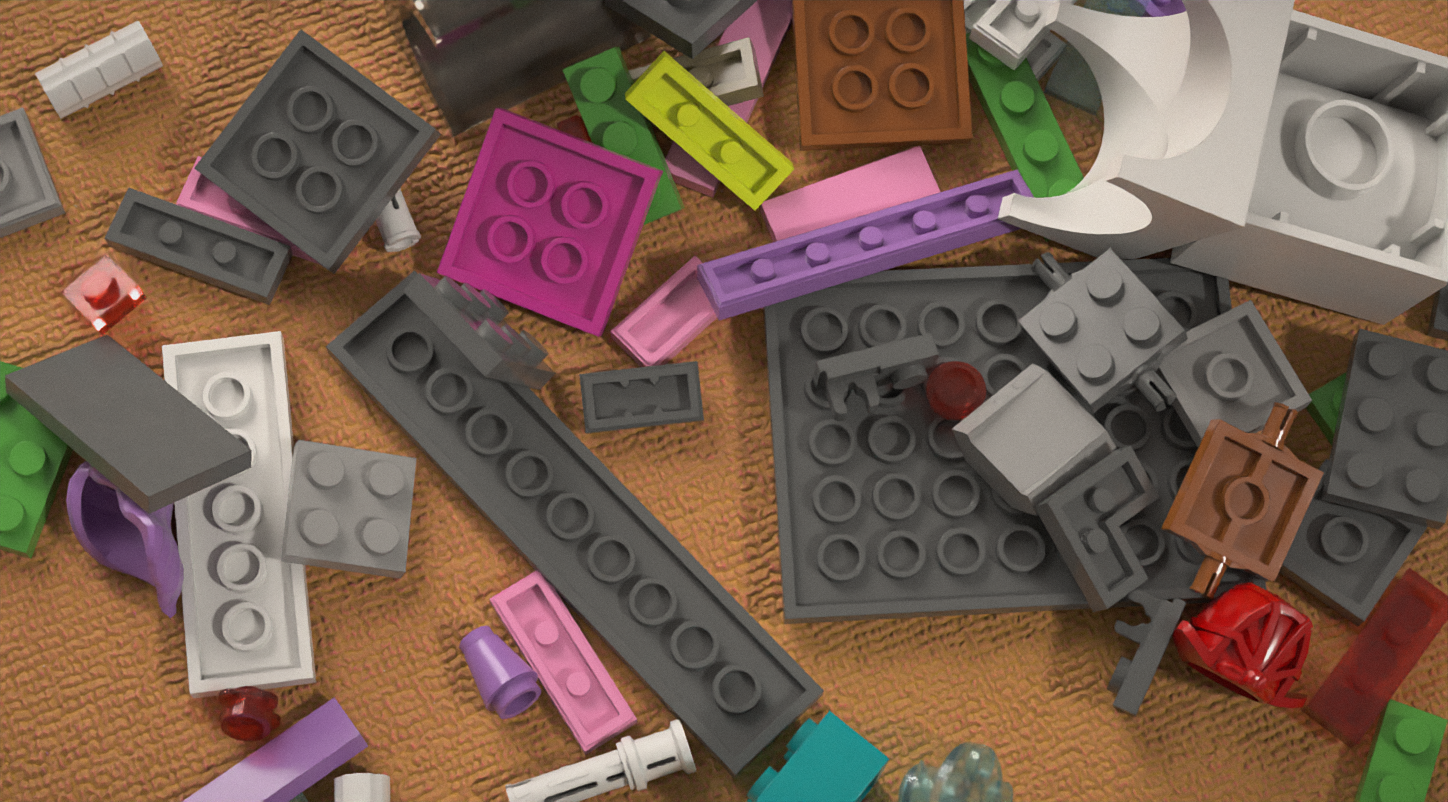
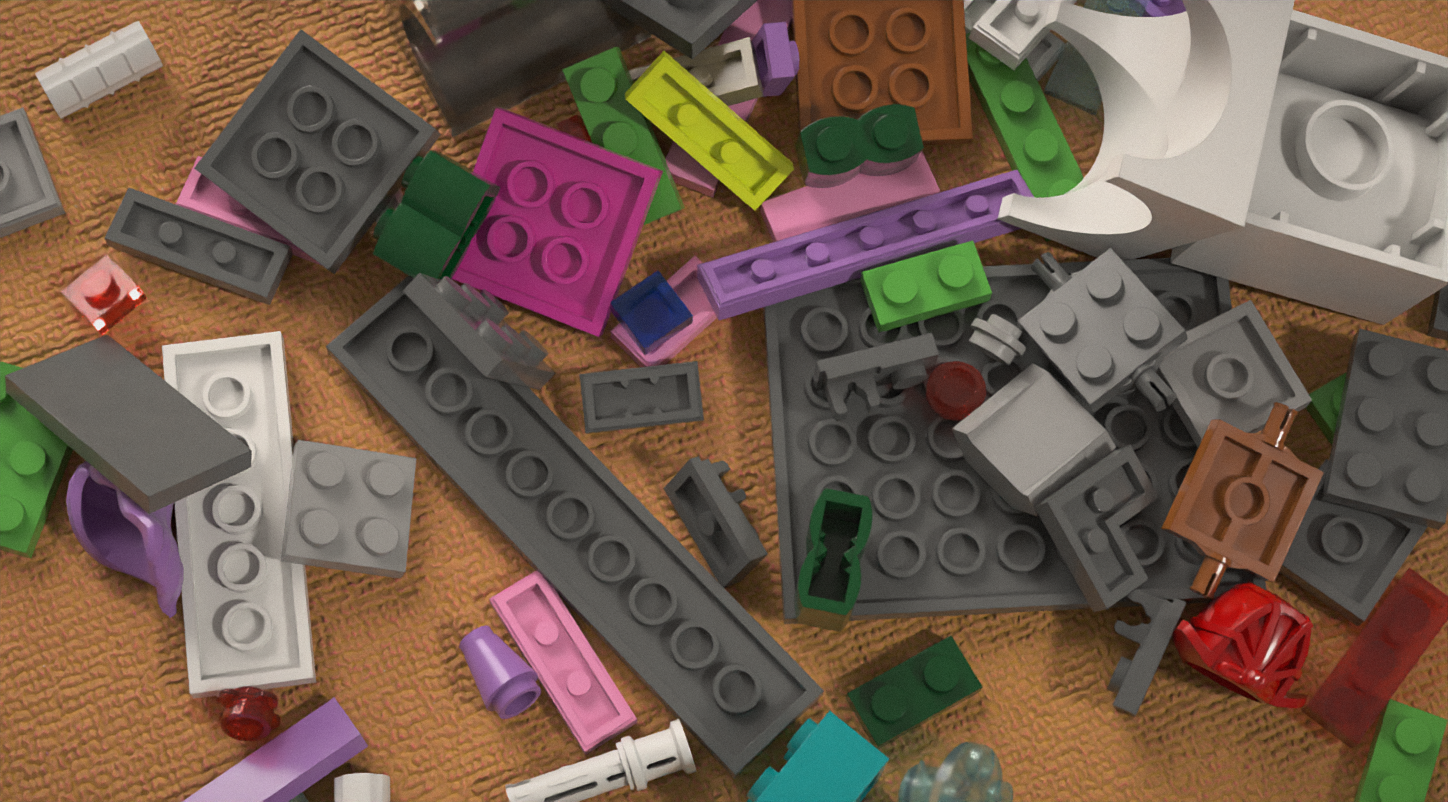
(435, 218): none -> dark green brick
(651, 312): none -> clear blue plate
(716, 520): none -> dark grey plate
(775, 57): none -> medium lavender plate
(832, 568): none -> dark green brick
(874, 145): none -> dark green brick
(913, 692): none -> dark green plate
(925, 286): none -> bright green plate
(997, 339): none -> light grey plate

